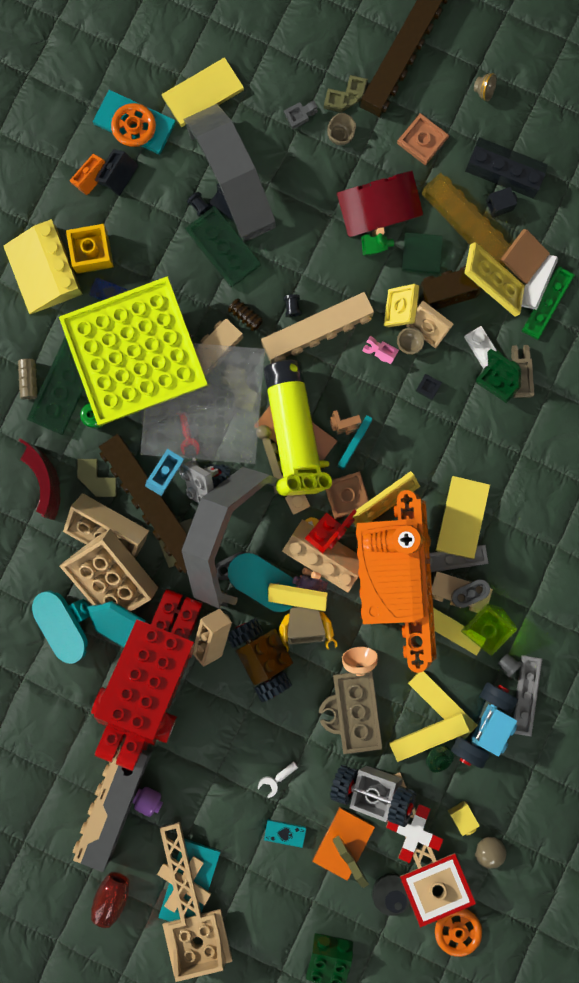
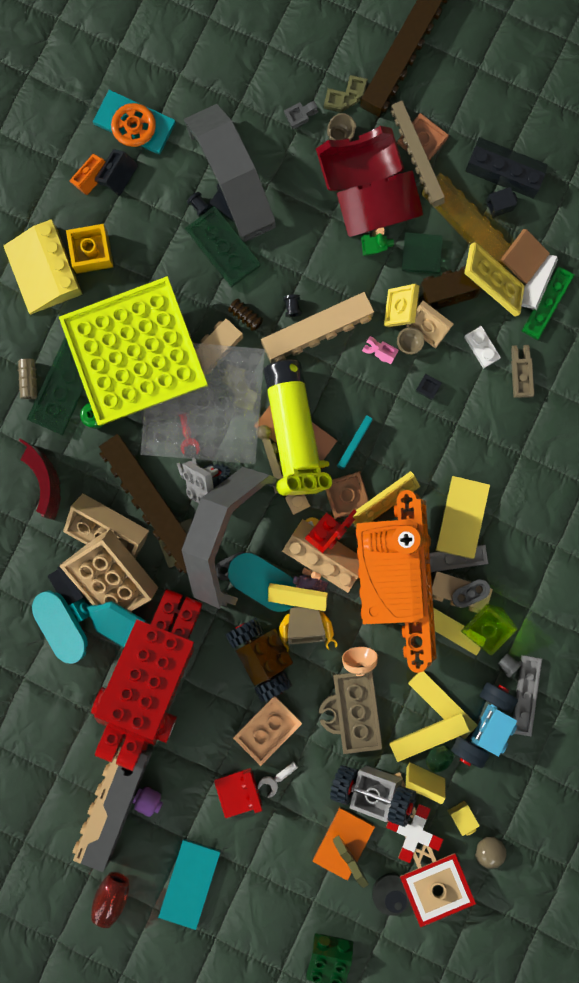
(65, 586): none -> black panel
(88, 474): olive tile -> none
(103, 289): clear blue tile -> none
(164, 472): medium azure brick -> none
(187, 957): tan piece -> none
(203, 90): light yellow tile -> none
(211, 637): tan brick -> none
(238, 793): none -> red bracket
(267, 730): none -> light nougat plate
(285, 833): teal tile -> none
(346, 426): medium nougat bracket -> none
(360, 161): none -> dark red panel
(418, 154): none -> dark tan piece
(425, 783): none -> light yellow tile
(461, 949): orange plate -> none
(485, 86): dark tan piece -> none
(501, 376): dark green bracket -> none

